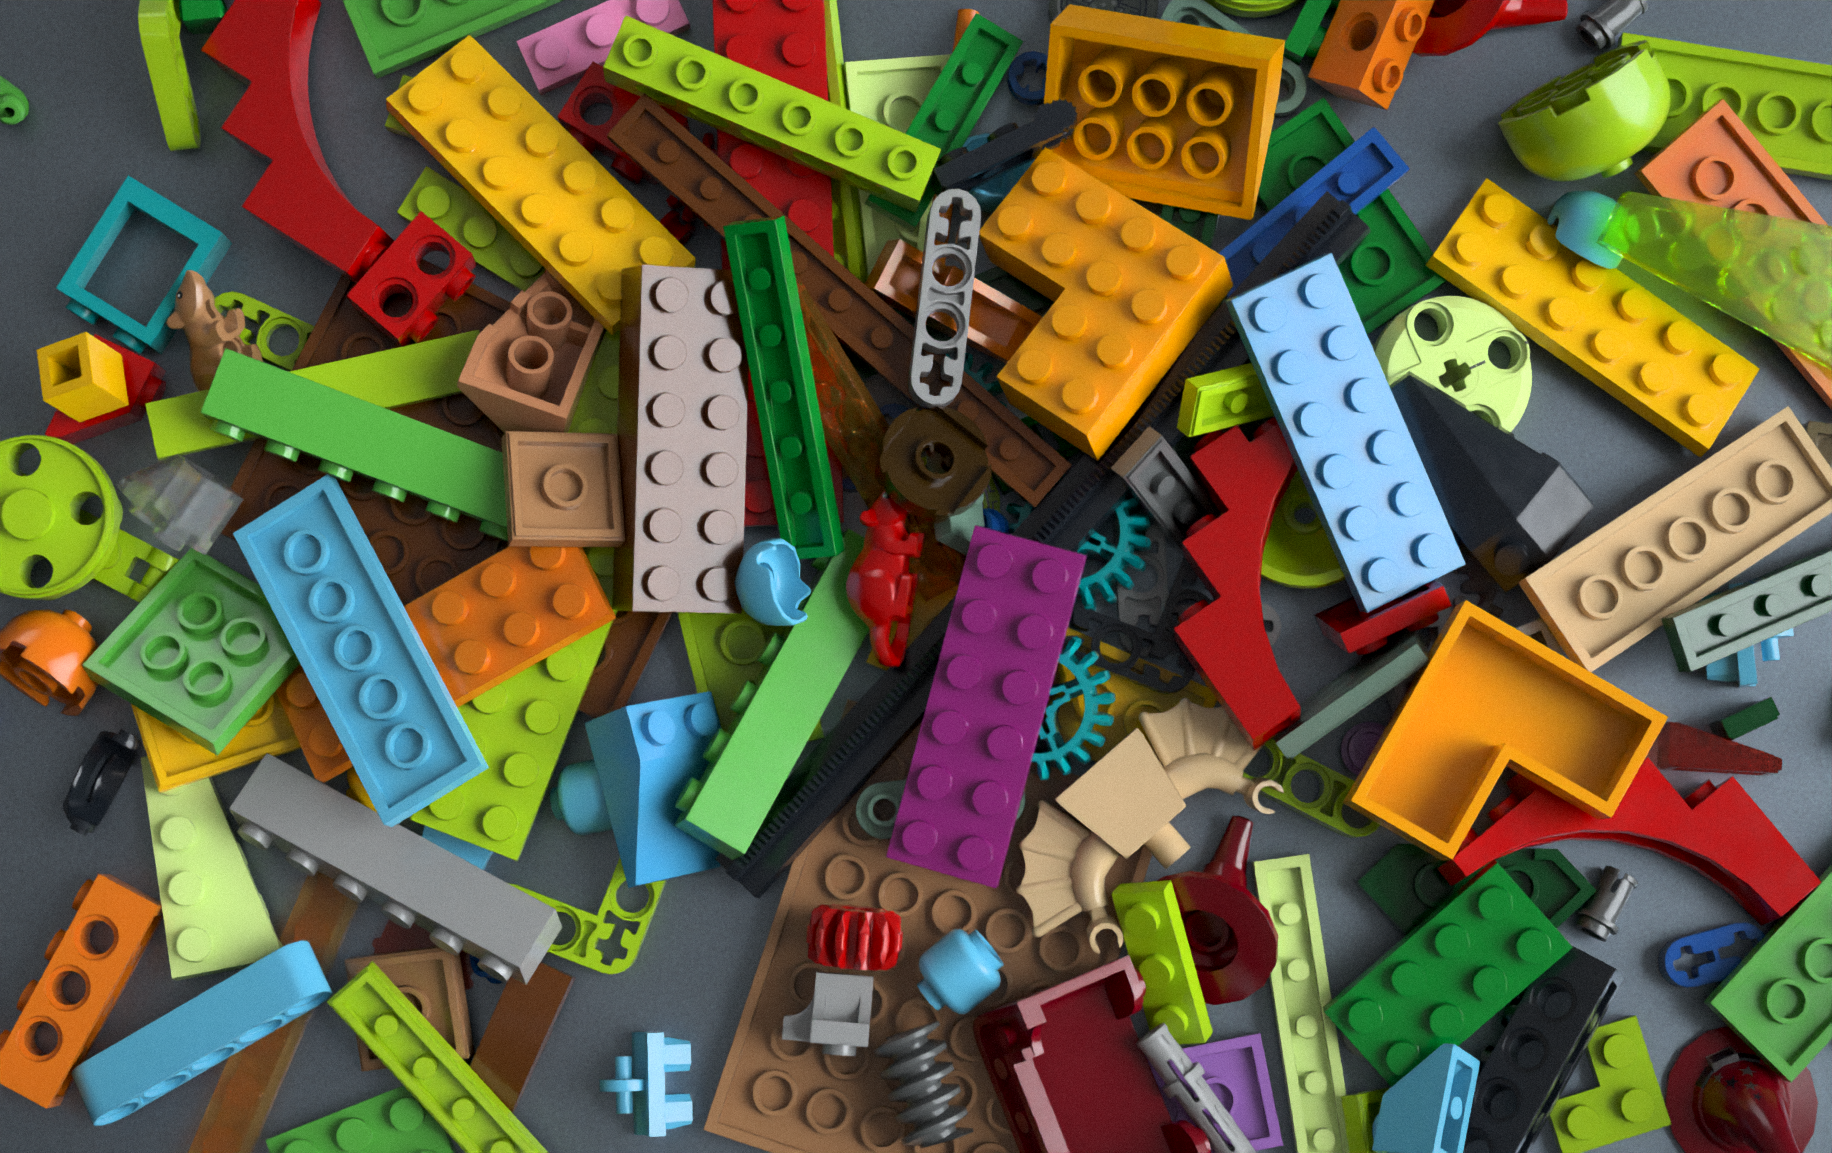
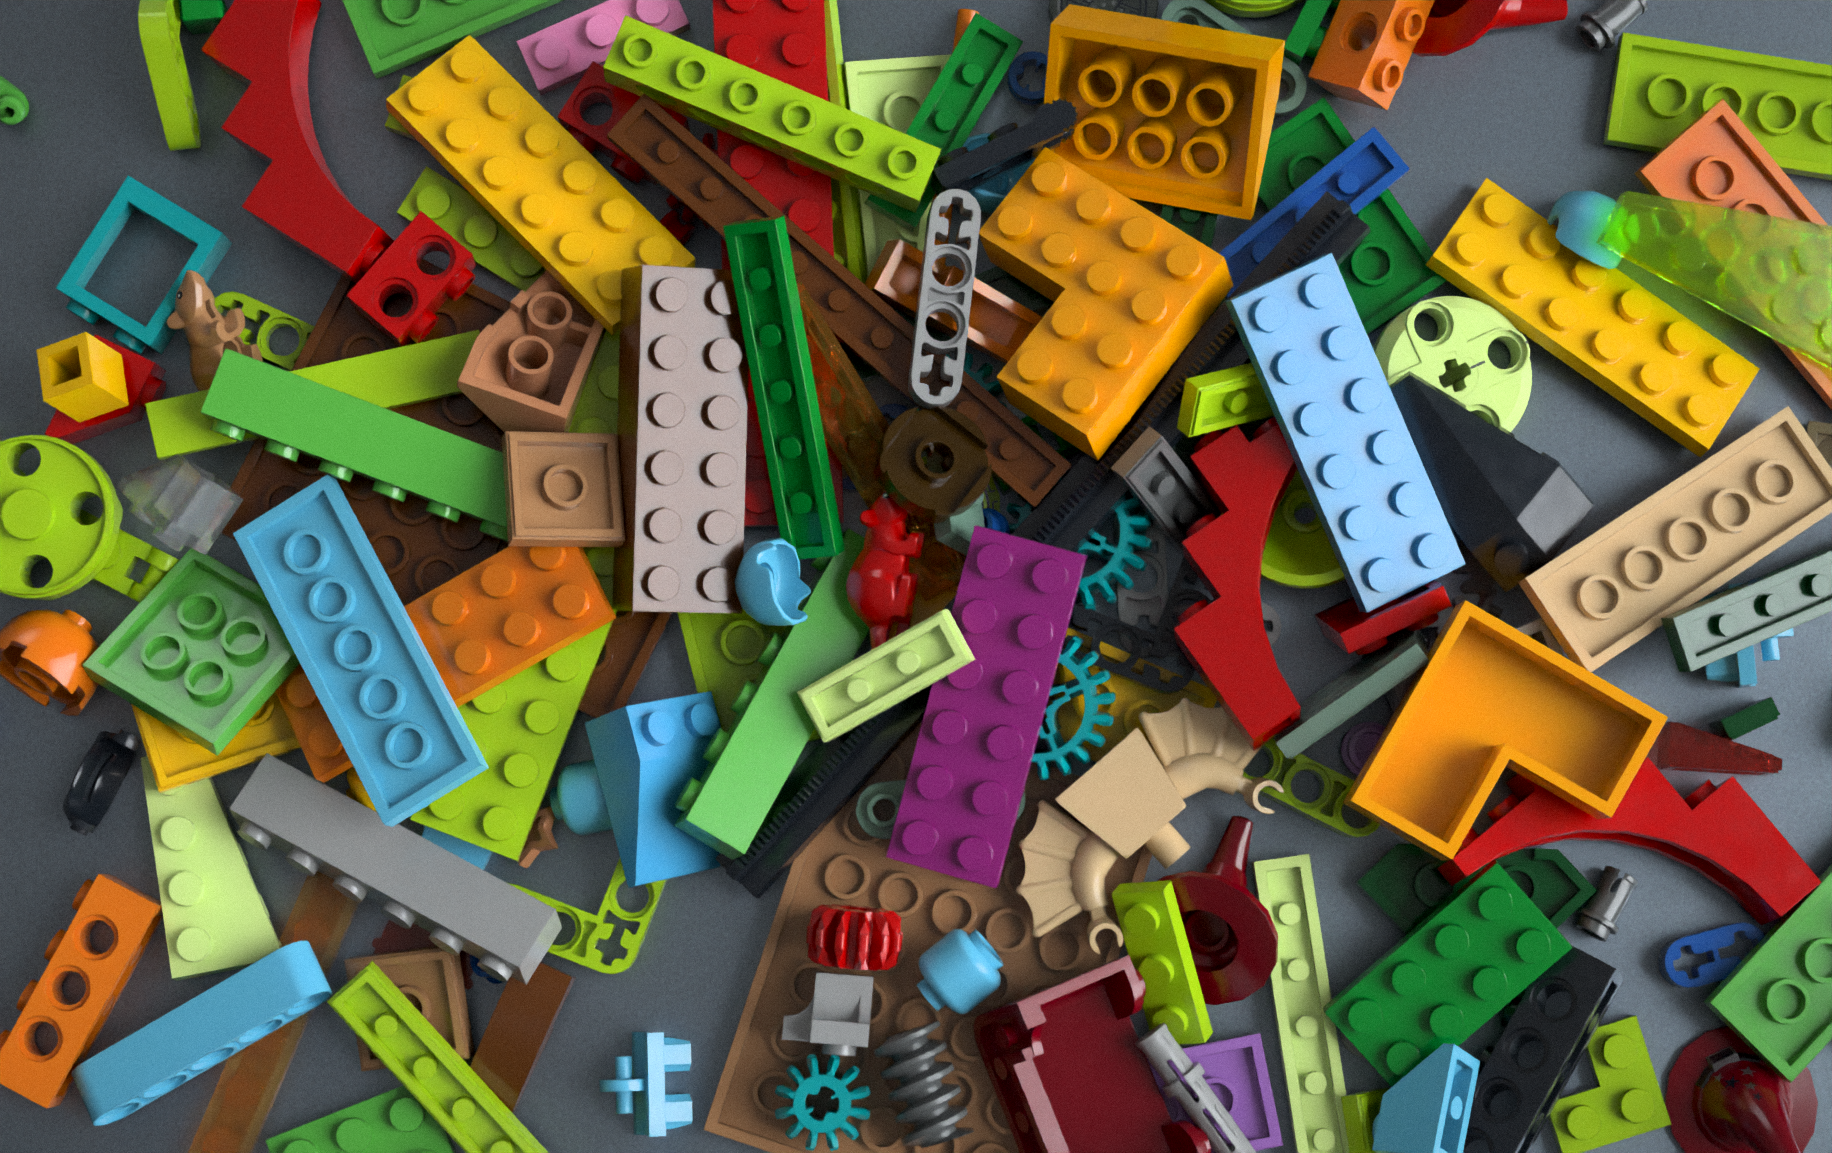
(539, 838): none -> nougat piece
(832, 1118): none -> teal gear
(886, 675): none -> yellowish green tile
(1590, 116): lime cylinder -> none

